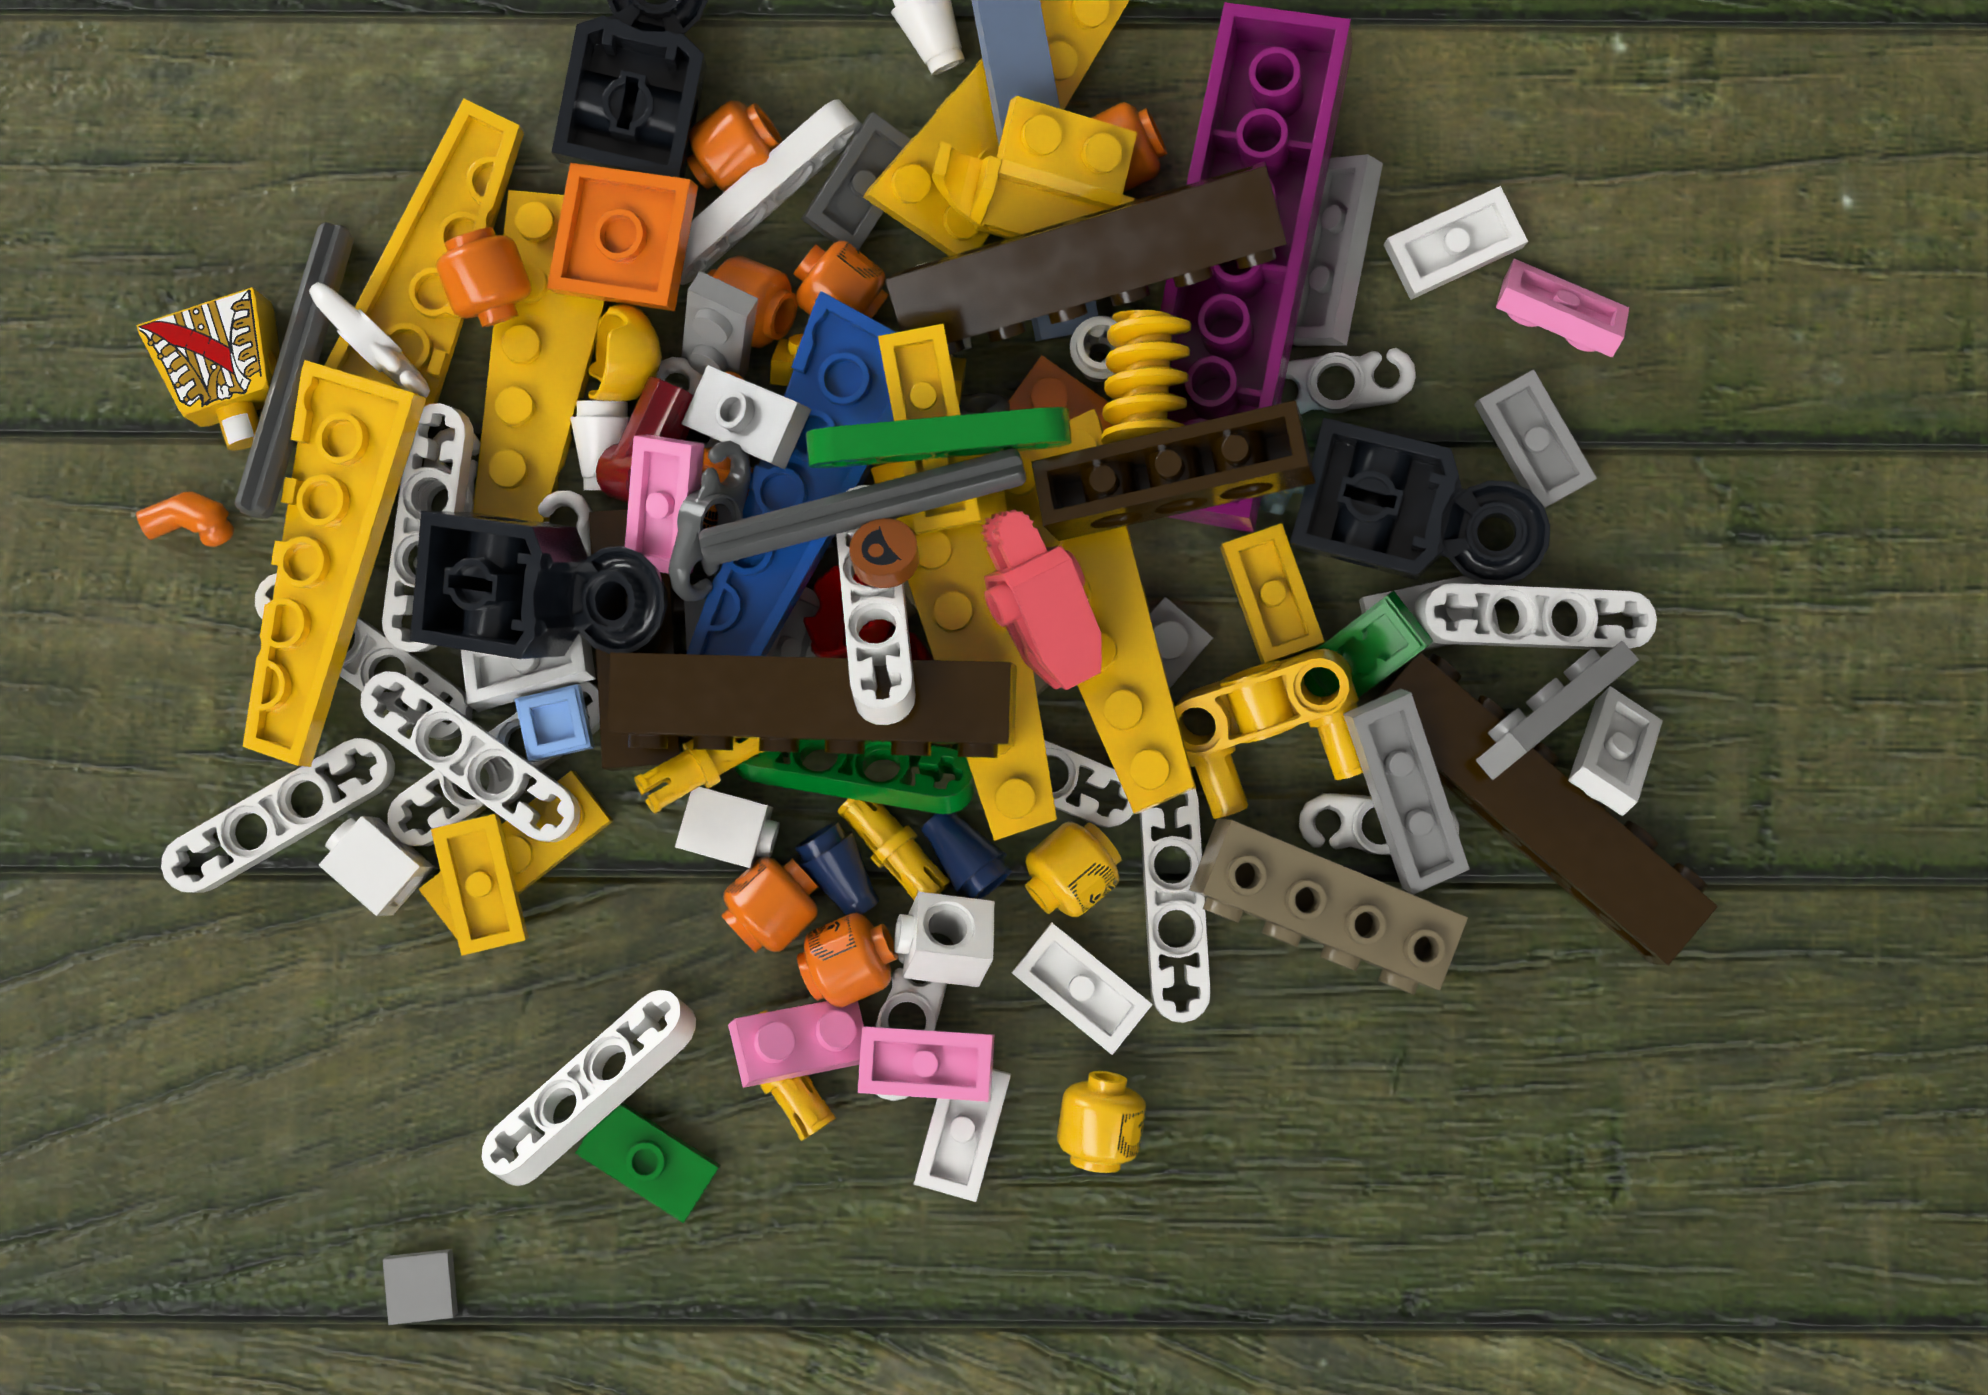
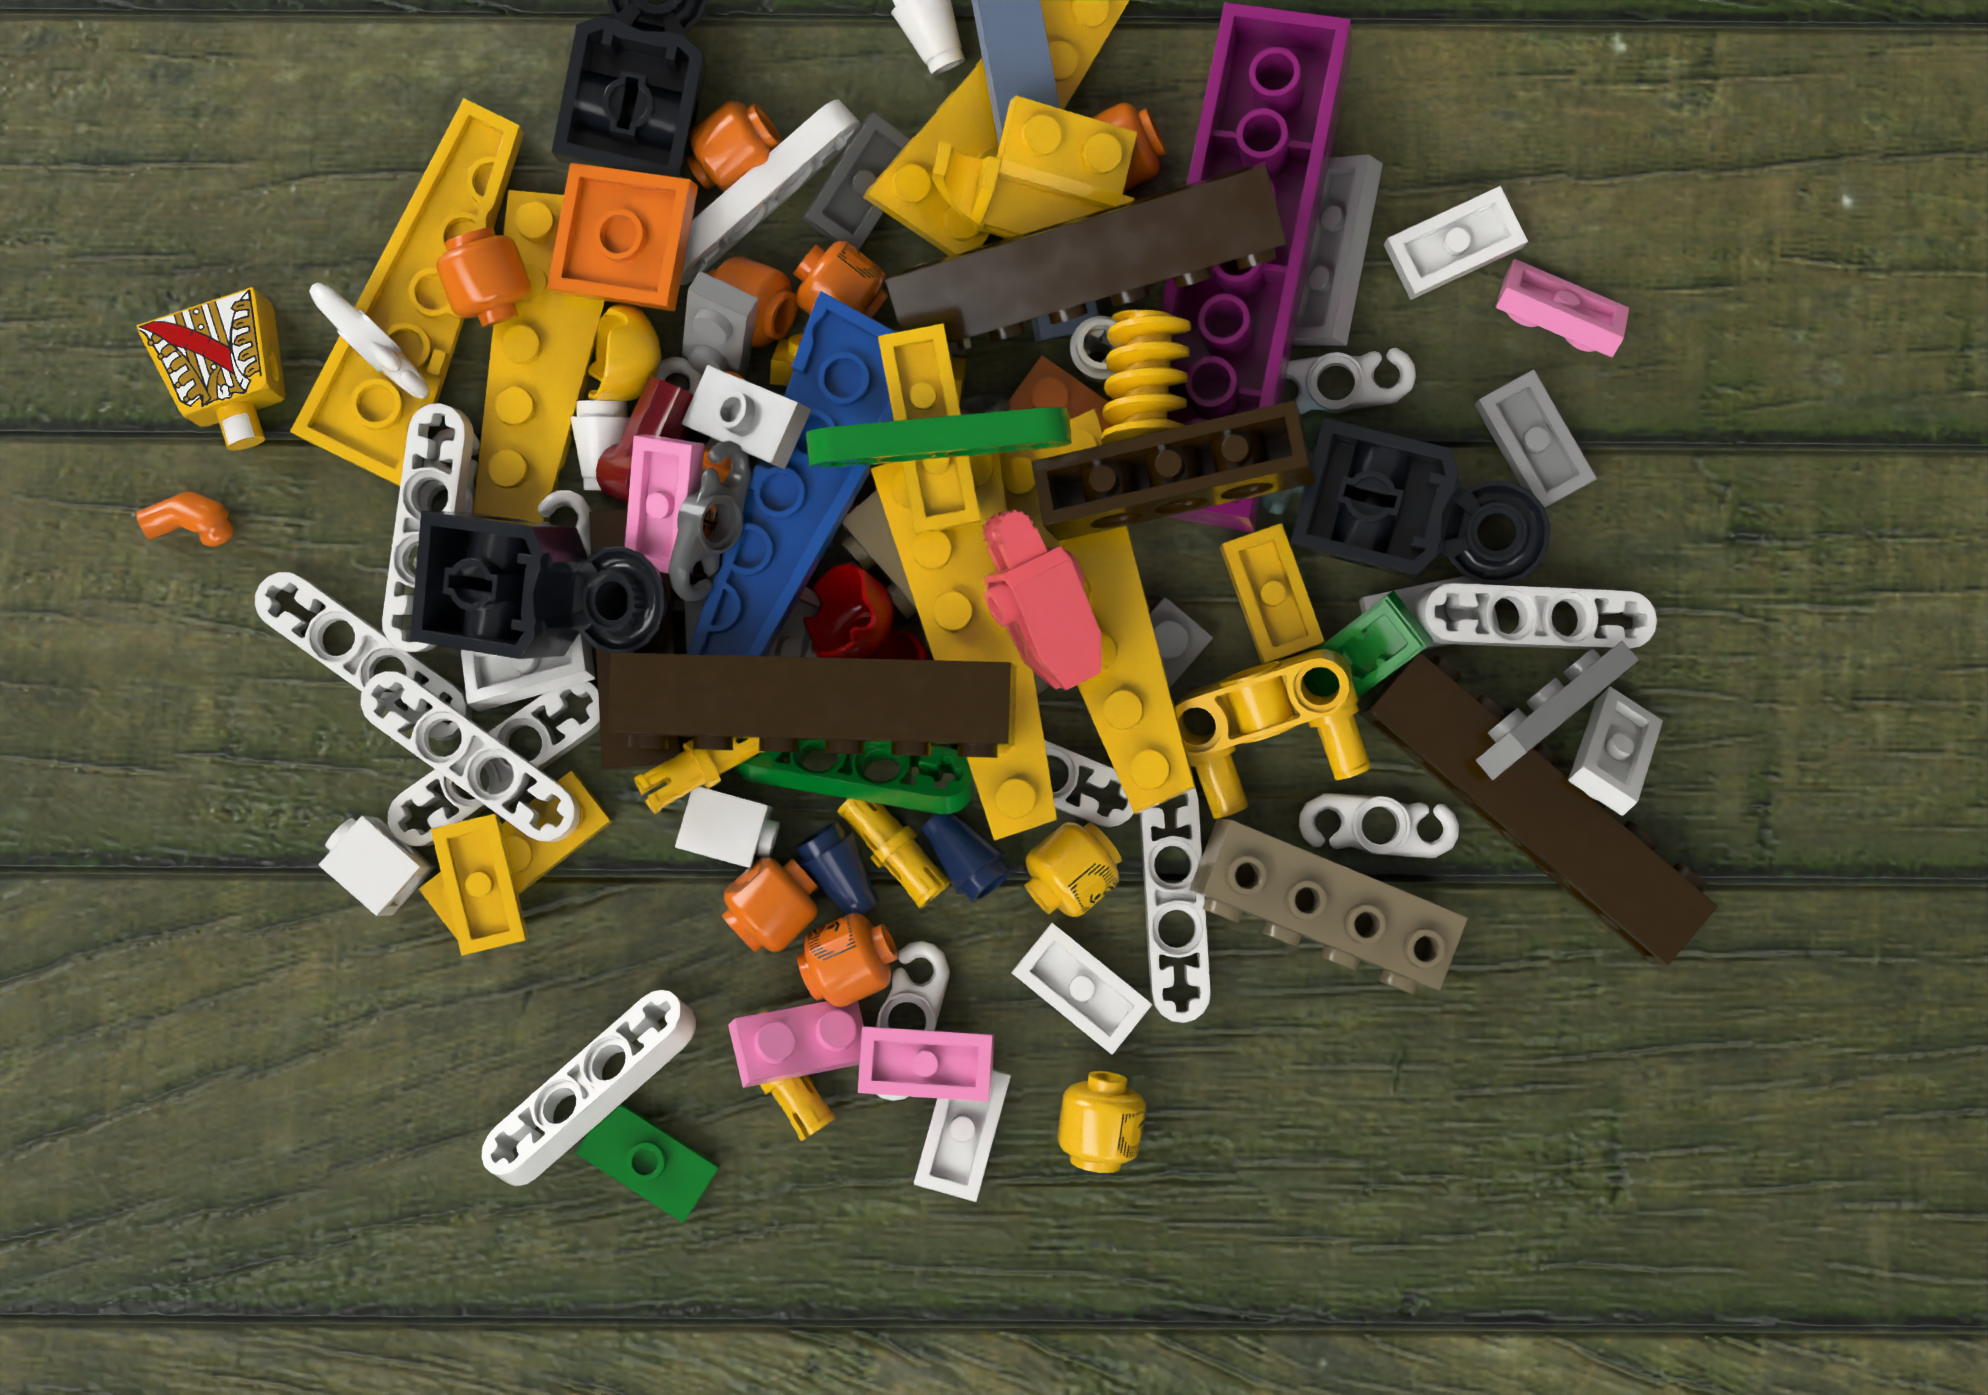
(282, 822): white beam -> none
(302, 342): dark grey axle -> none
(339, 501): yellow wing -> none
(420, 1286): light grey tile -> none
(554, 723): light blue tile -> none
(859, 506): dark grey axle -> none
(865, 605): white beam -> none
(884, 553): dark orange tile -> none
(964, 921): white brick -> none
(1406, 791): light grey plate -> none

